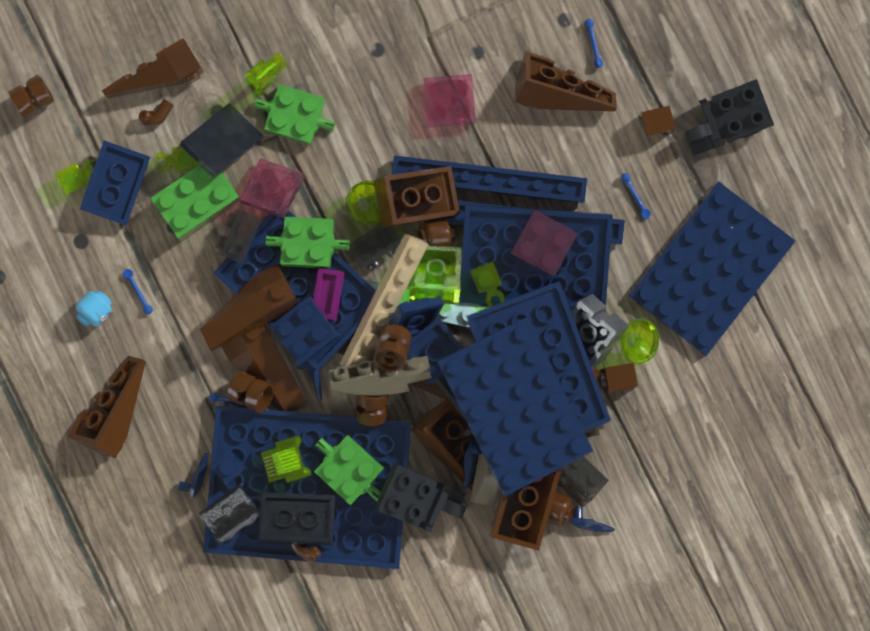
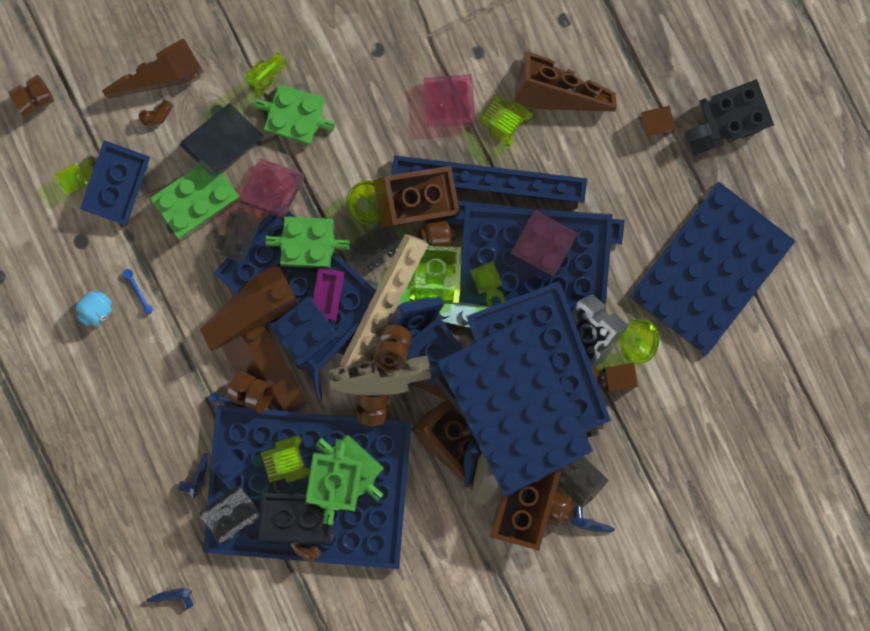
(109, 418): reddish brown wedge -> none
(174, 594): none -> dark blue bar
(179, 159): clear neon green plate -> none
(334, 481): none -> bright green plate
(418, 498): black plate -> none
(504, 120): none -> clear neon green piece
(597, 61): blue hinge -> none
(645, 213): blue hinge -> none

